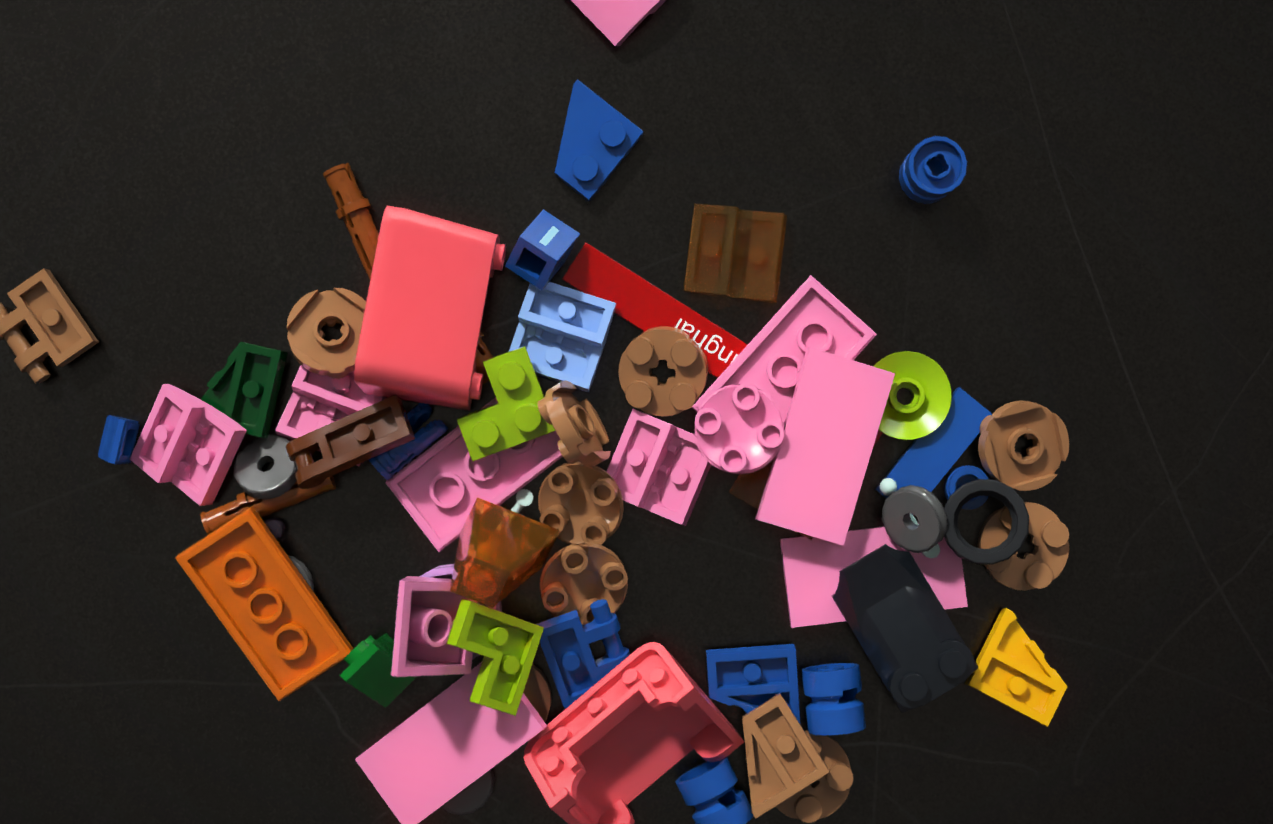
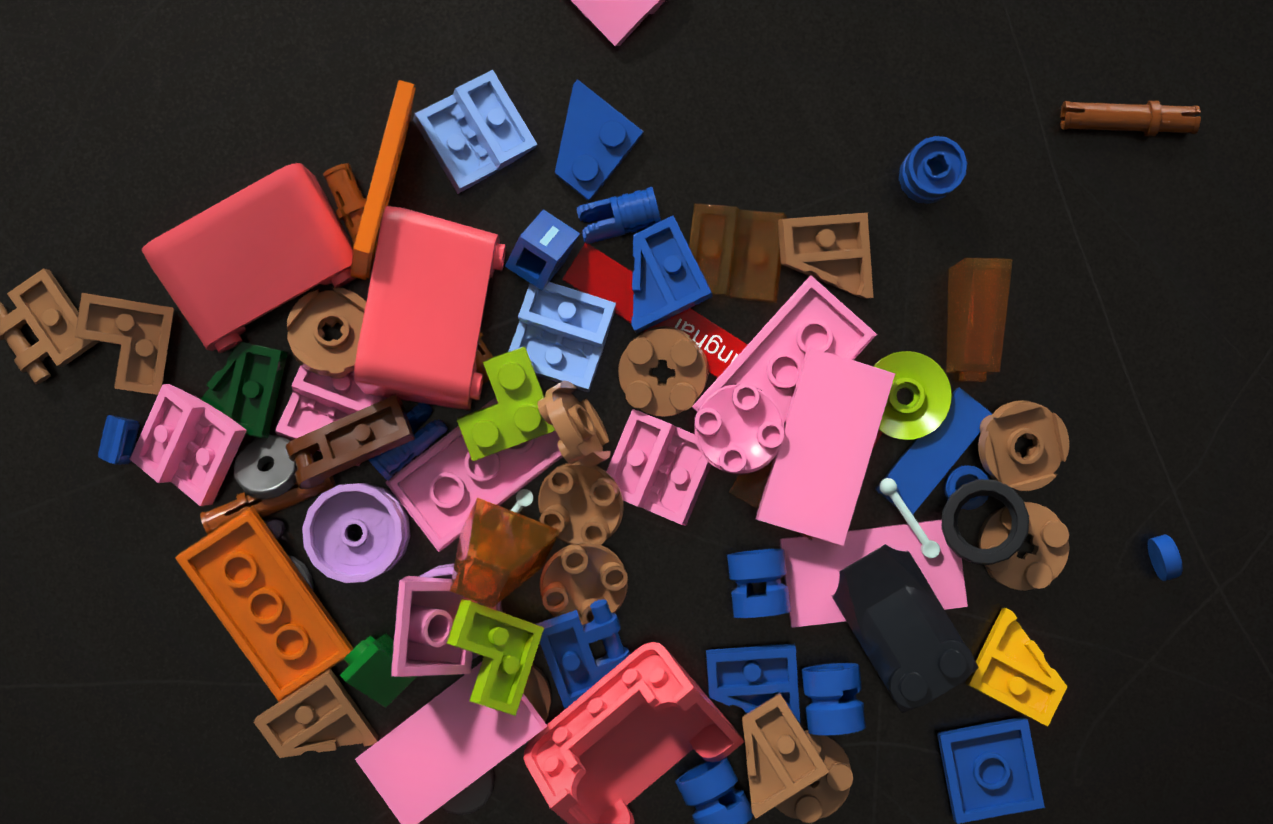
(138, 328): none -> medium nougat plate
(252, 254): none -> coral windscreen
(315, 719): none -> medium nougat wing
(330, 540): none -> lavender wheel
(382, 180): none -> orange tile
(475, 131): none -> light blue slope
(628, 211): none -> blue hinge
(664, 275): none -> blue wing
(756, 567): none -> blue wheel
(830, 250): none -> medium nougat wing
(925, 507): dark grey piece -> none
(977, 316): none -> clear orange slope
(990, 770): none -> blue plate
(1131, 117): none -> dark orange pin
(1165, 557): none -> blue tile

